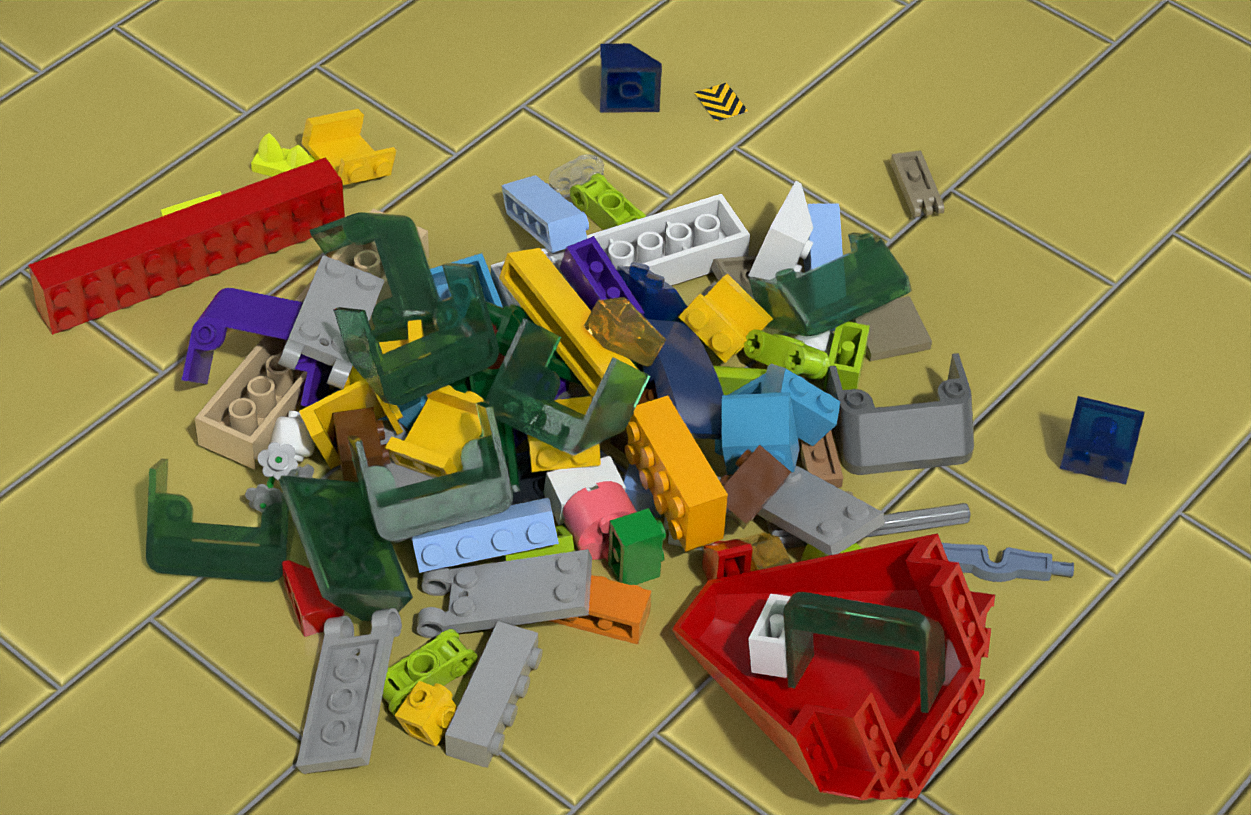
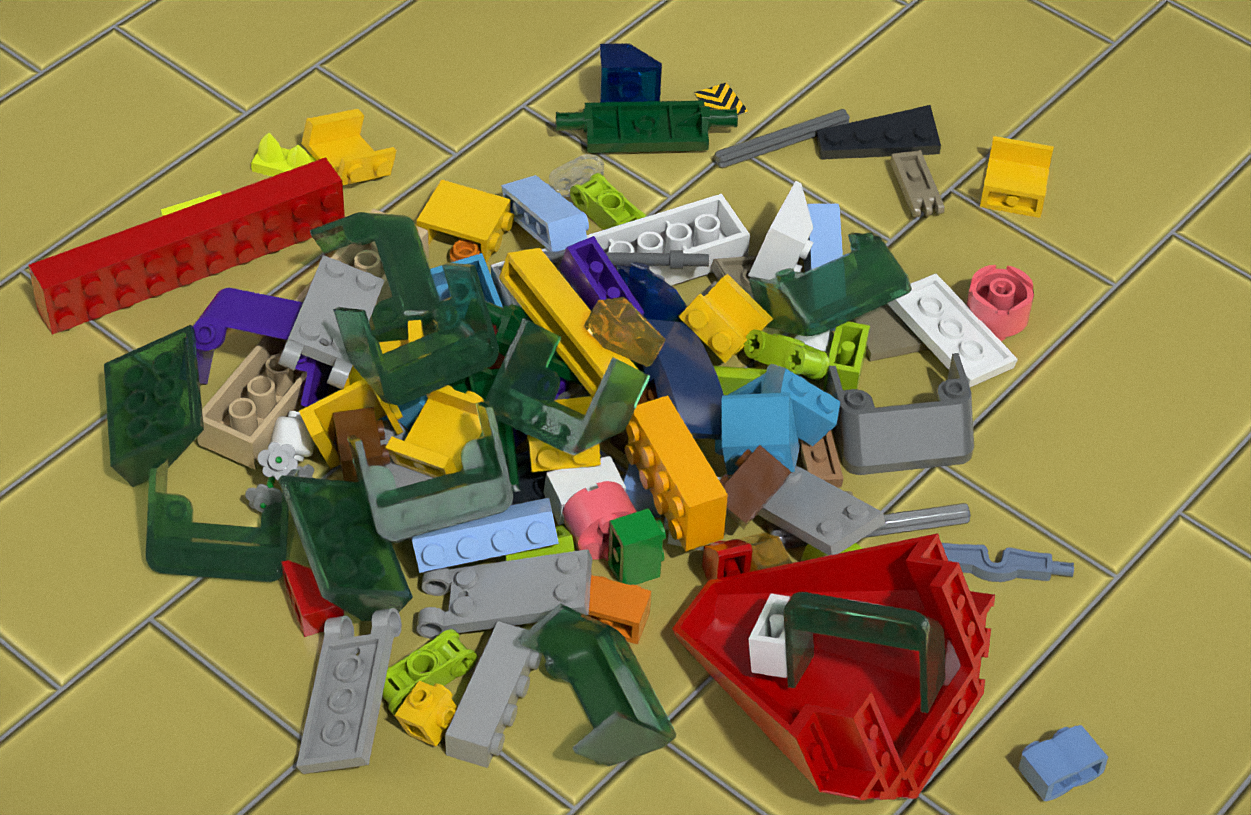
(153, 404): none -> clear green slope
(463, 249): none -> orange plate
(467, 215): none -> yellow panel
(607, 683): none -> clear green windscreen
(646, 125): none -> dark green plate
(675, 259): none -> dark grey bar
(779, 138): none -> dark grey axle
(881, 136): none -> black wing
(950, 328): none -> white plate
(1001, 299): none -> coral brick
(1016, 177): none -> yellow panel
(1062, 762): none -> medium blue brick
(1102, 440): clear blue slope -> none

